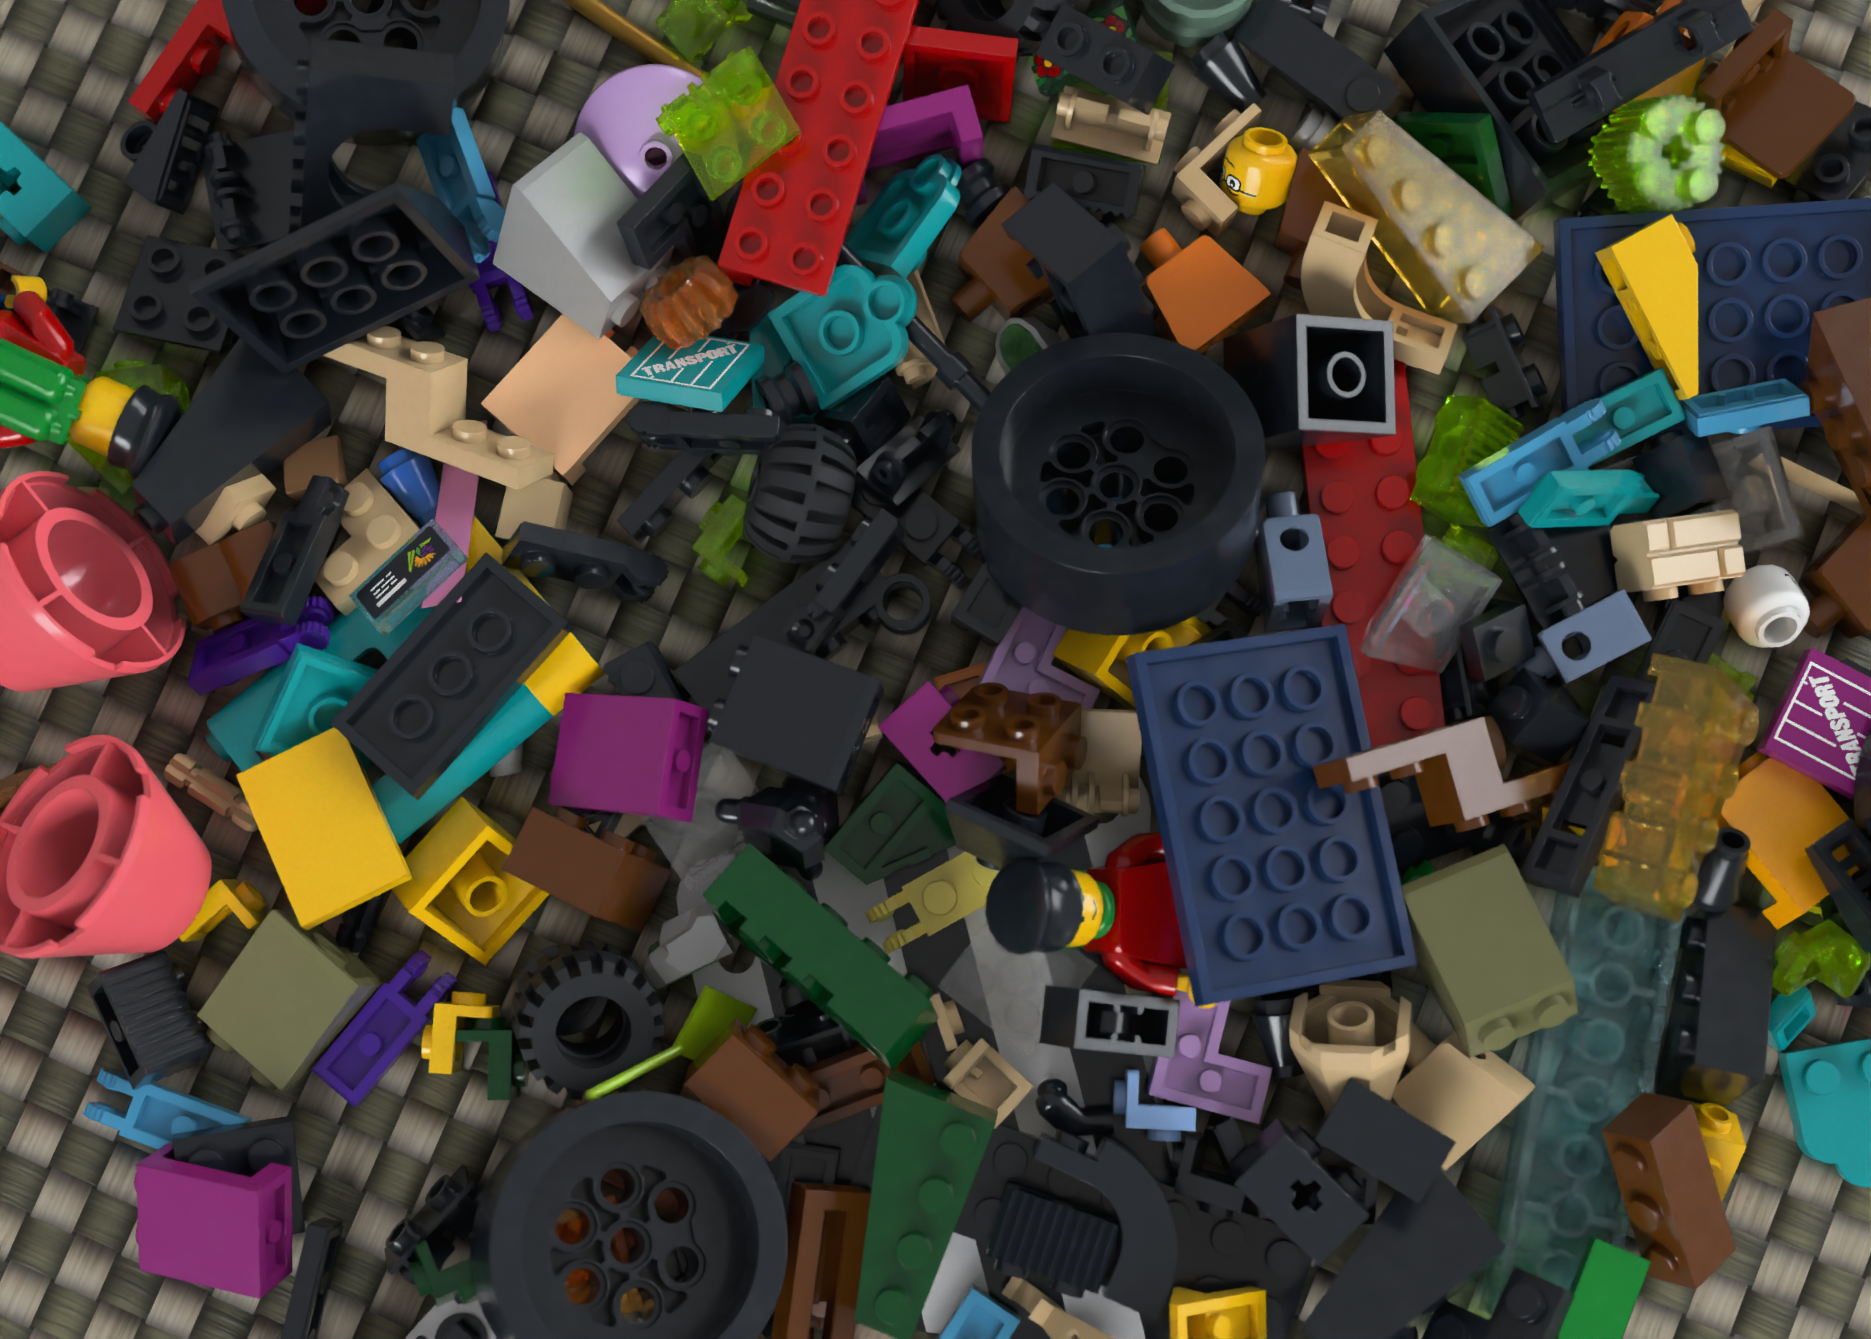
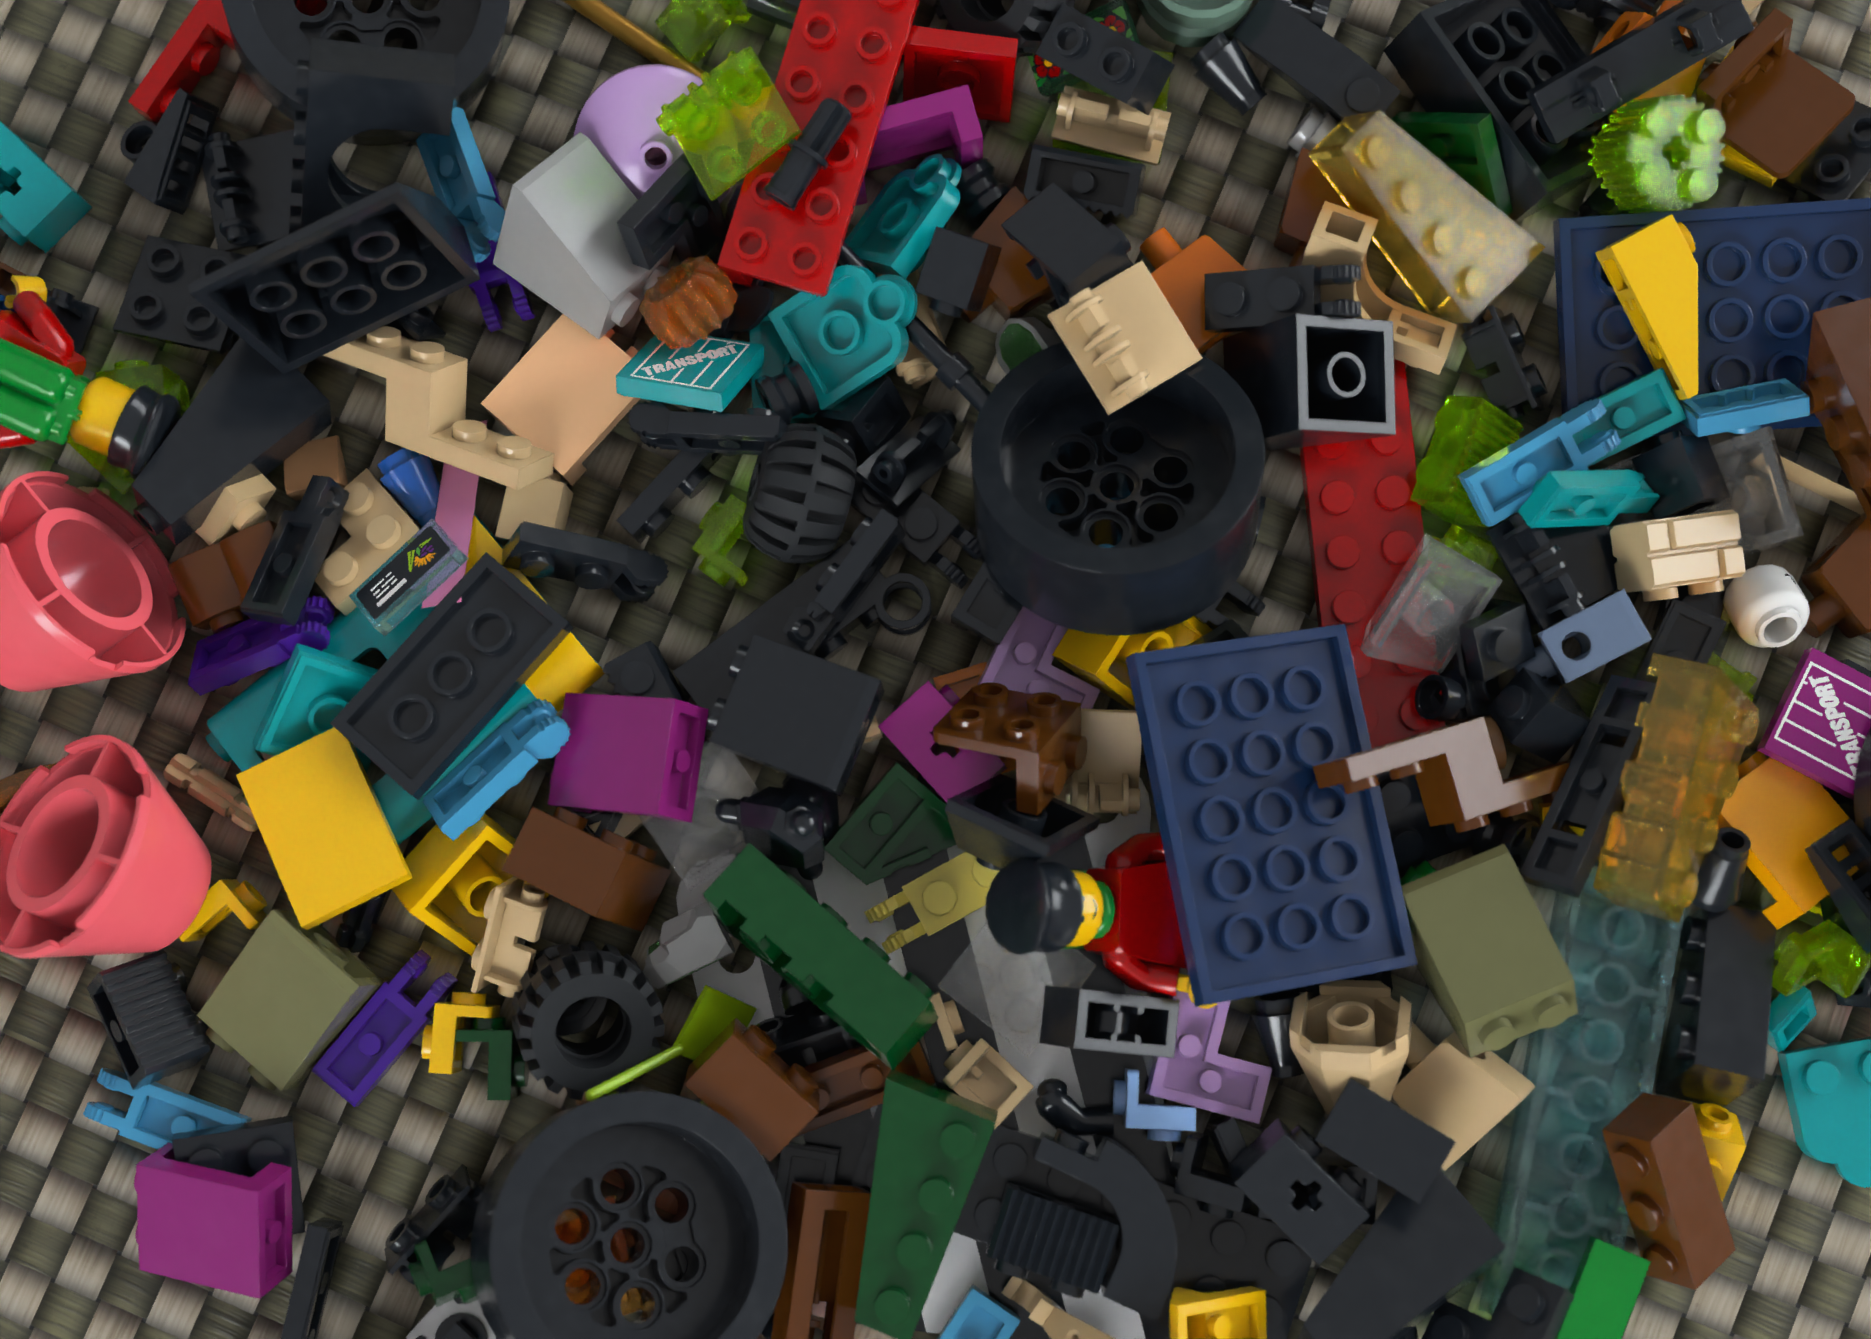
(496, 767): none -> dark azure hinge
(511, 913): none -> tan hinge
(808, 153): none -> black axle
(957, 272): none -> black brick
(1124, 337): none -> tan hinge
(1201, 198): tan bracket -> none
(1258, 170): yellow head -> none
(1265, 295): none -> black hinge
(1291, 566): sand blue torso -> none
(1435, 706): none -> black hinge

